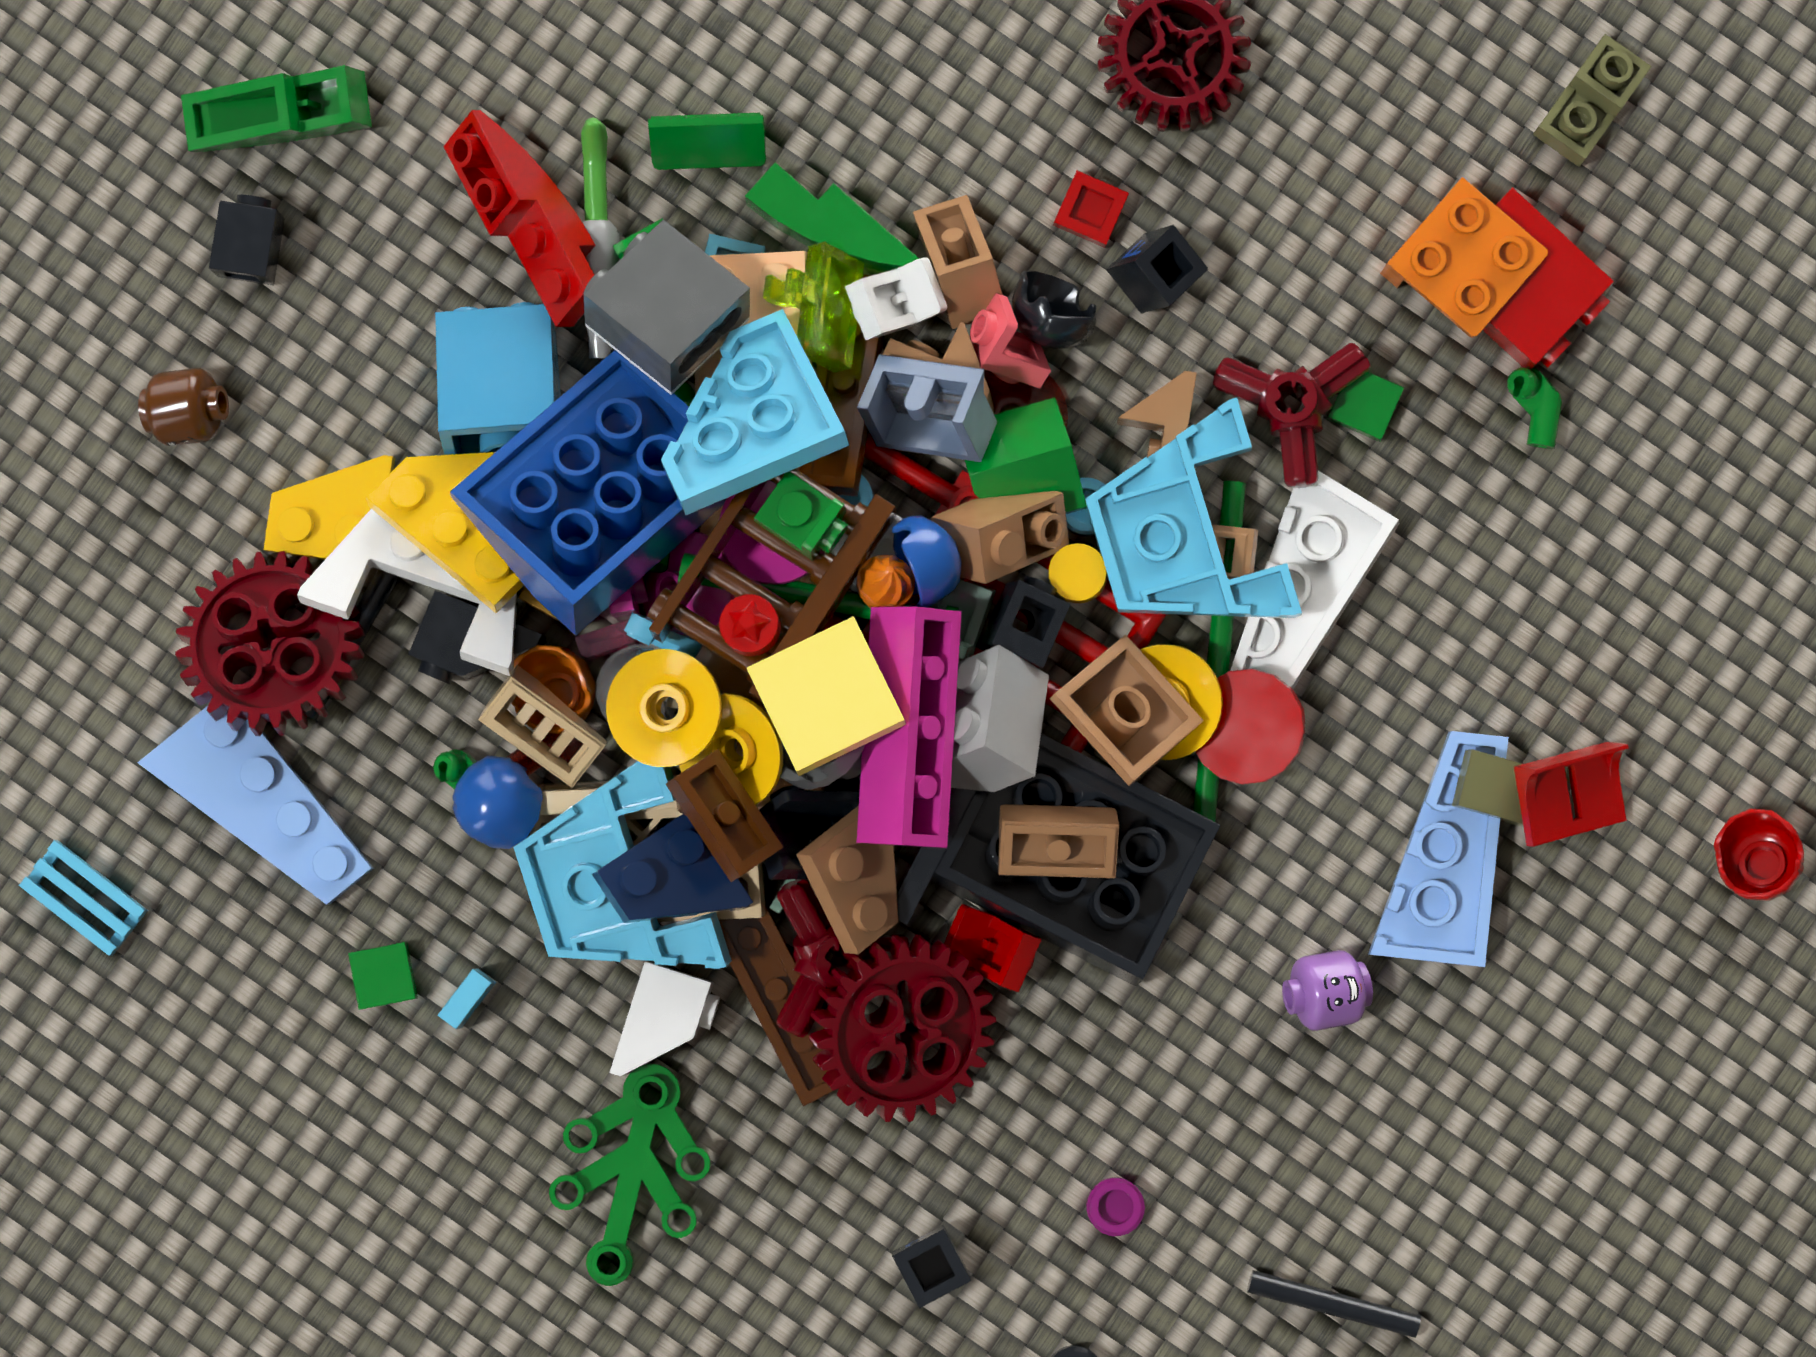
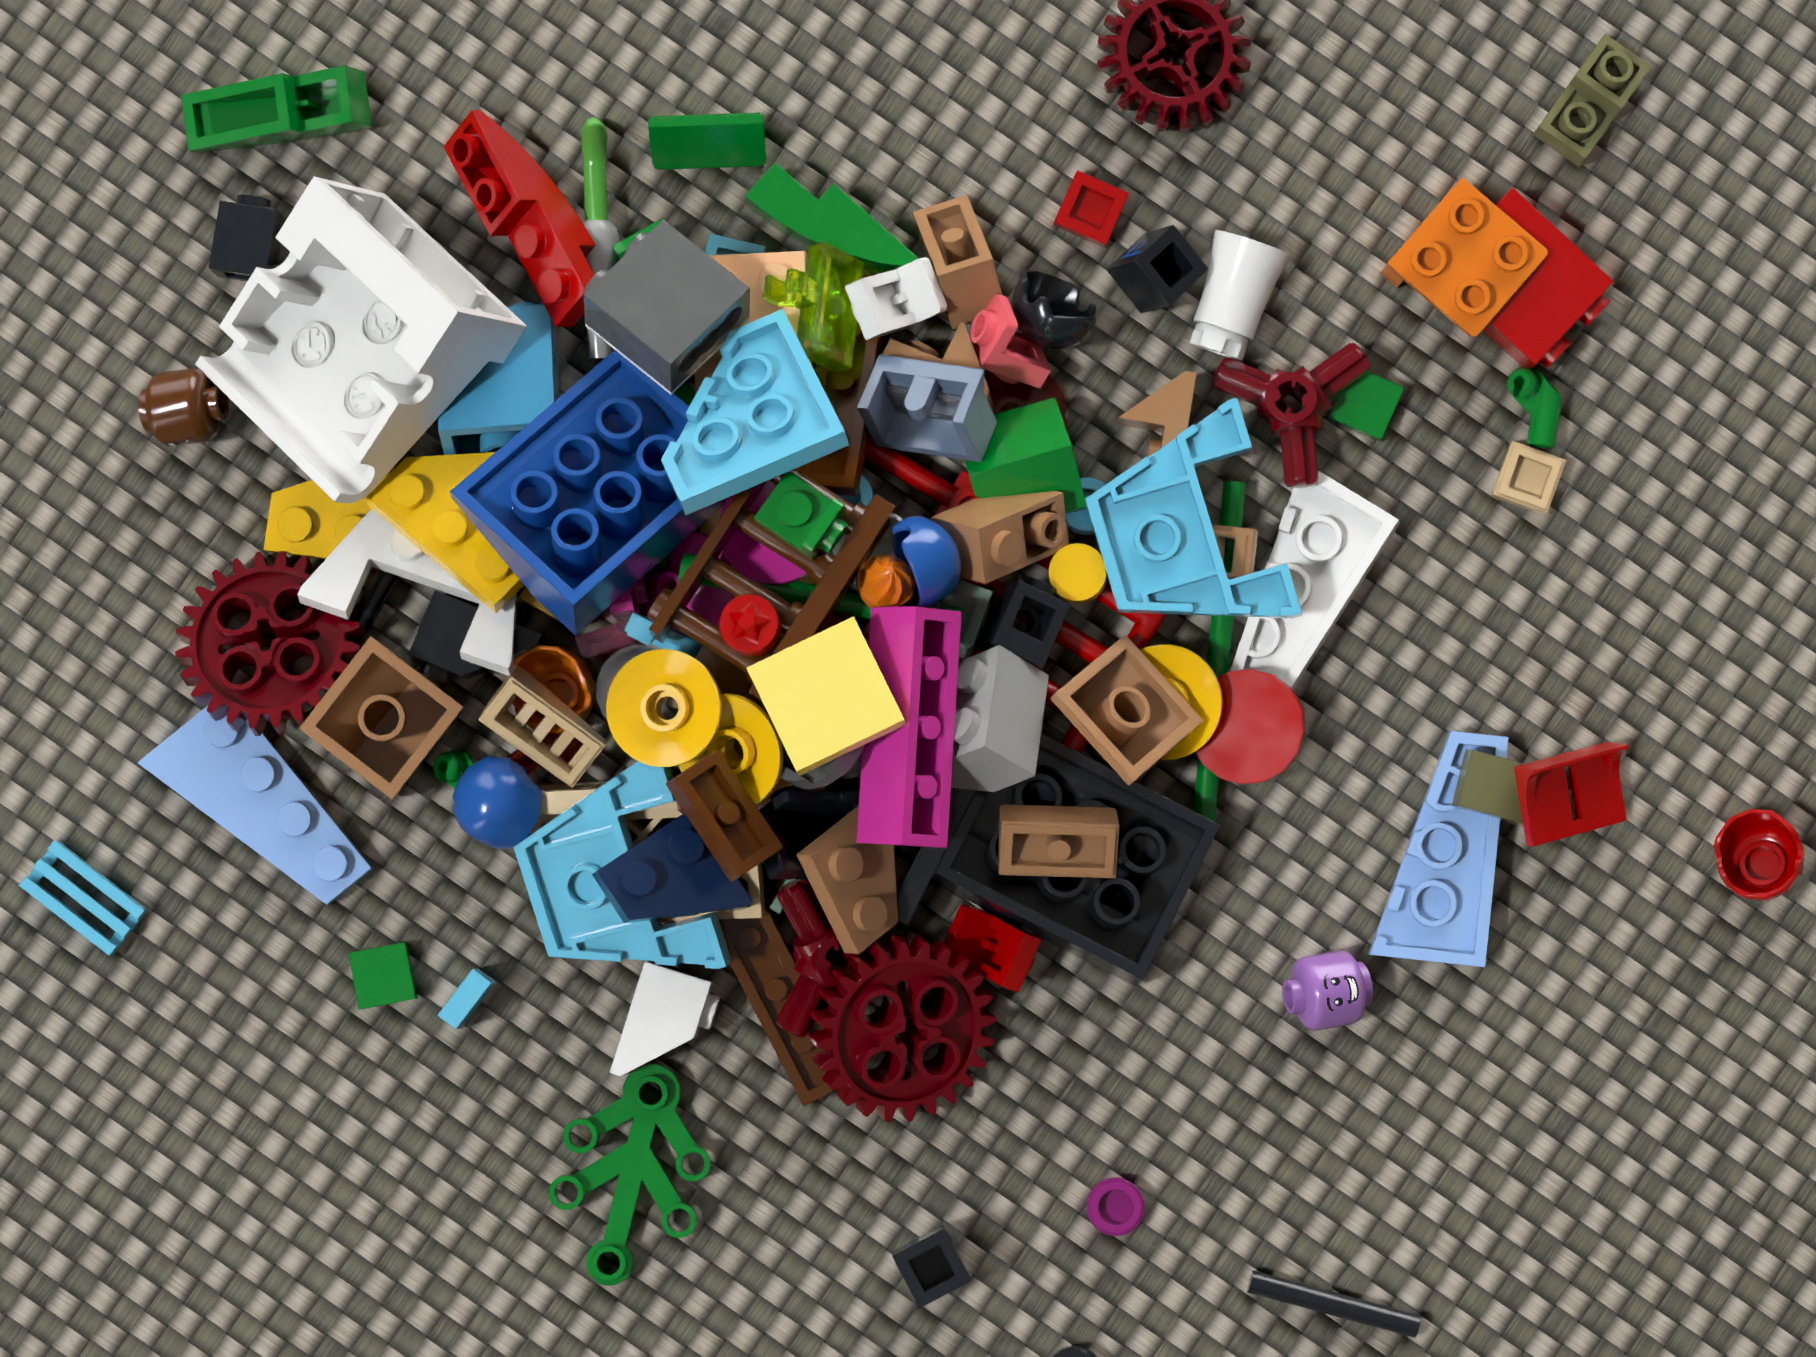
(356, 337): none -> white panel
(381, 718): none -> medium nougat slope
(1235, 293): none -> white plant
(1528, 478): none -> tan tile

